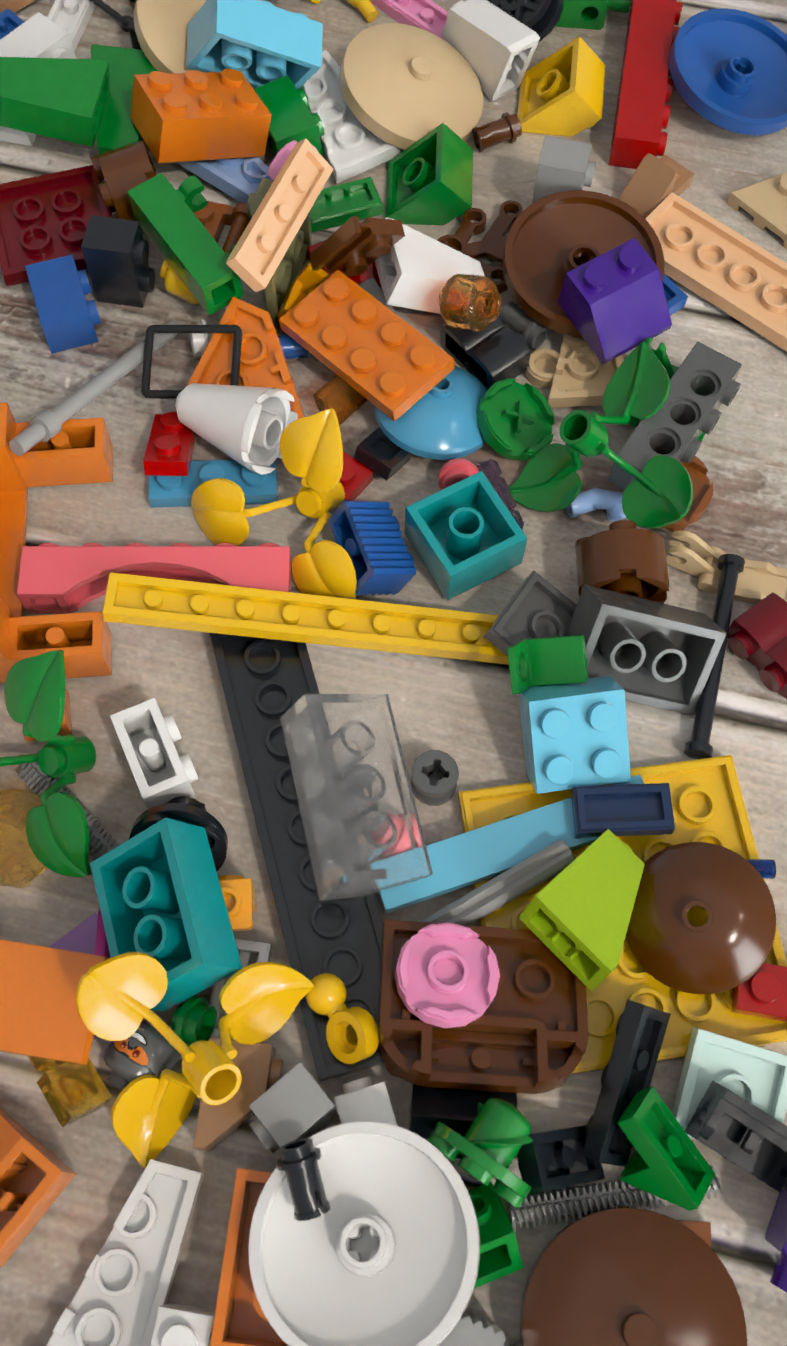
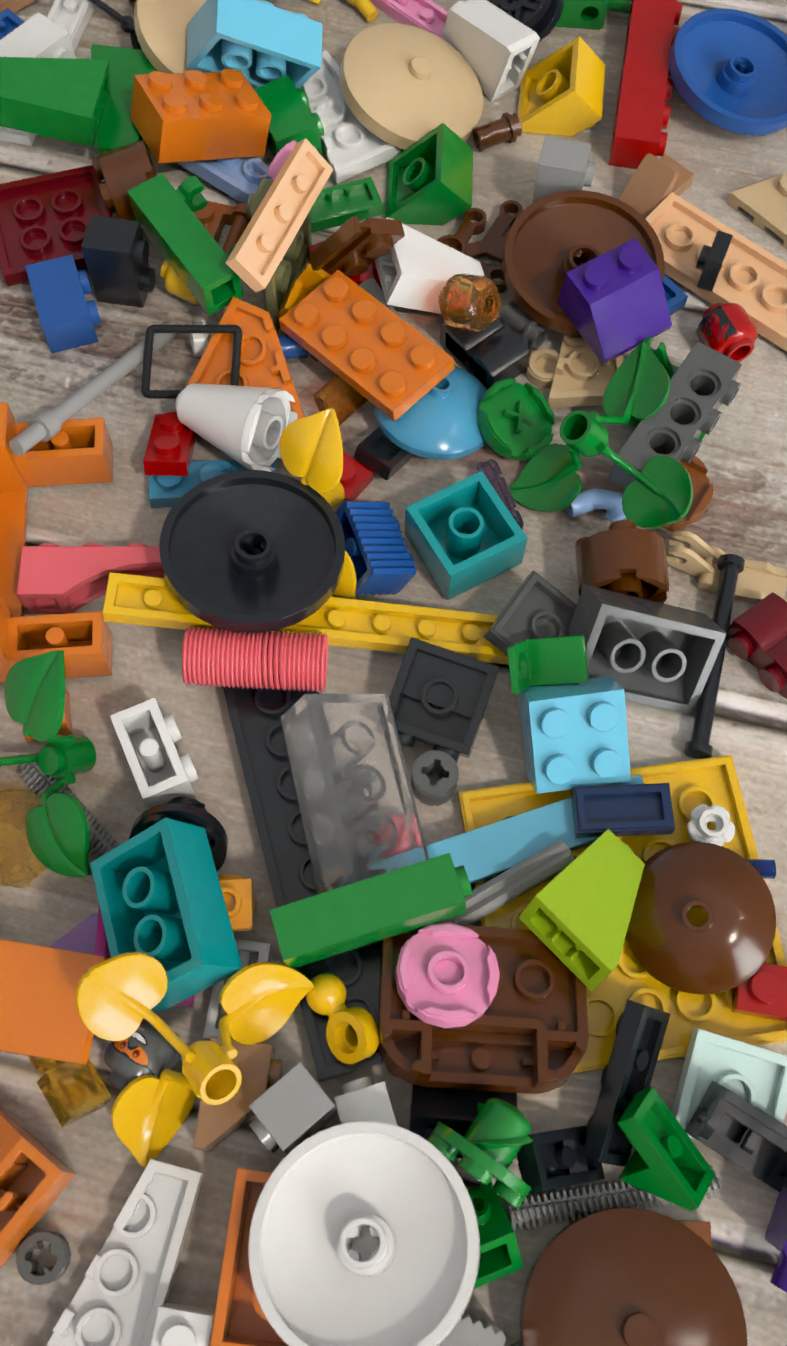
(28, 1267): none -> dark grey bush
(194, 1020): green plate -> none
(246, 658): none -> coral piece
(252, 551): none -> black dish
(304, 1178): black pin -> none
(370, 910): none -> green brick
(441, 698): none -> black plate
(455, 471): coral plate -> none
(698, 829): none -> white plate
(711, 260): none -> black plate
(728, 330): none -> red head

